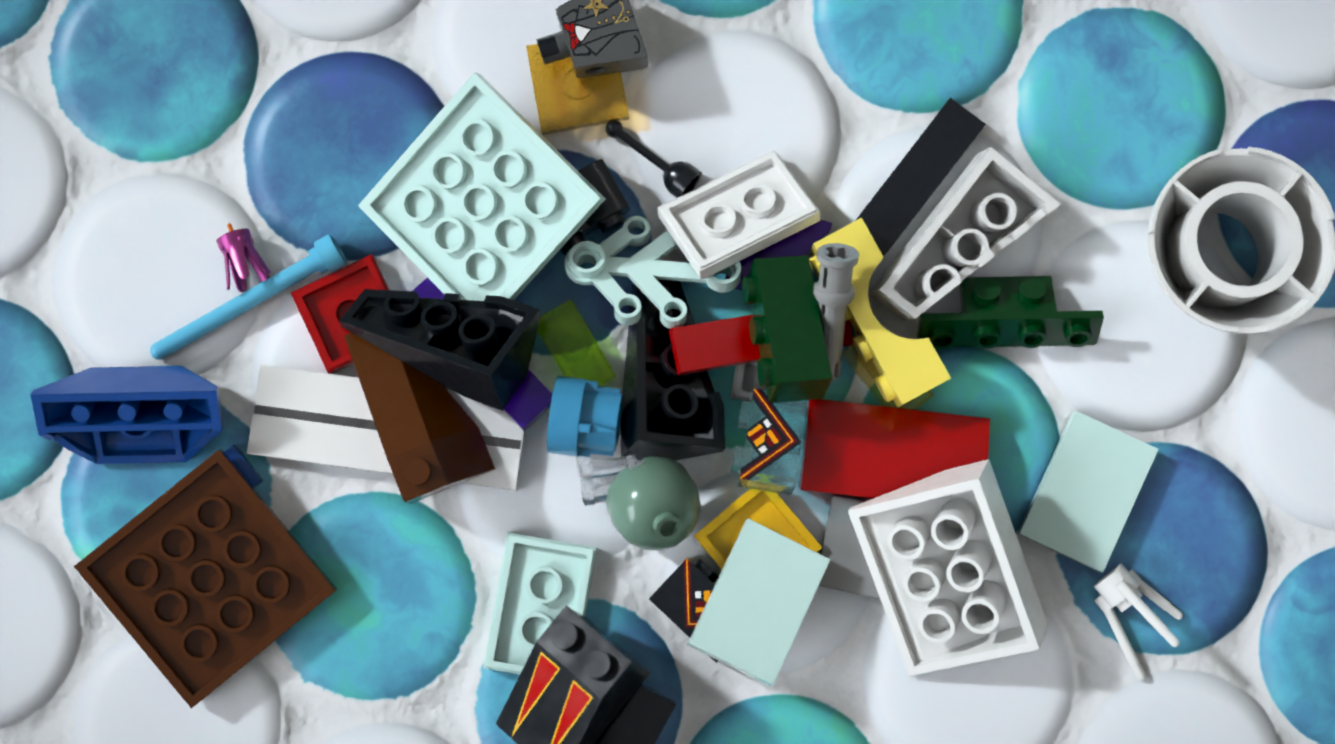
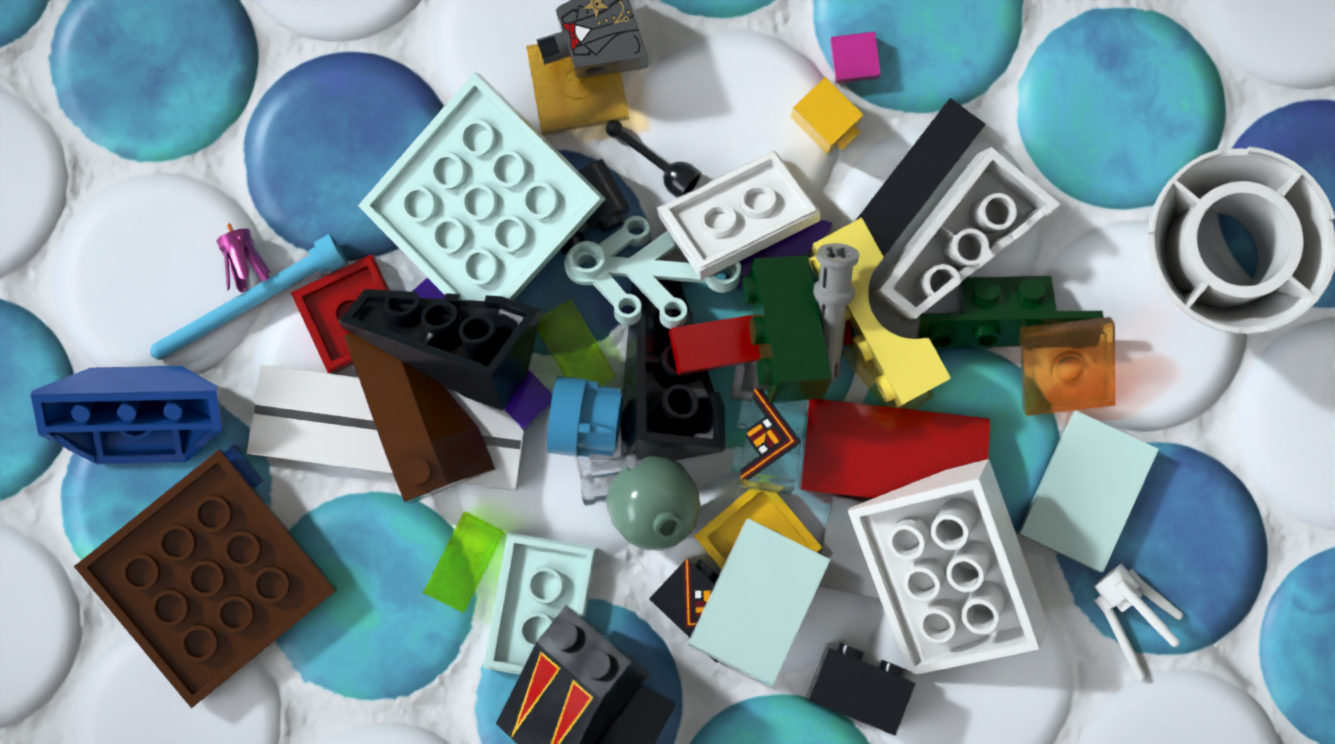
(464, 562): none -> clear neon green plate
(827, 117): none -> yellow brick
(855, 57): none -> dark pink tile
(861, 689): none -> black brick
(1068, 366): none -> clear orange tile

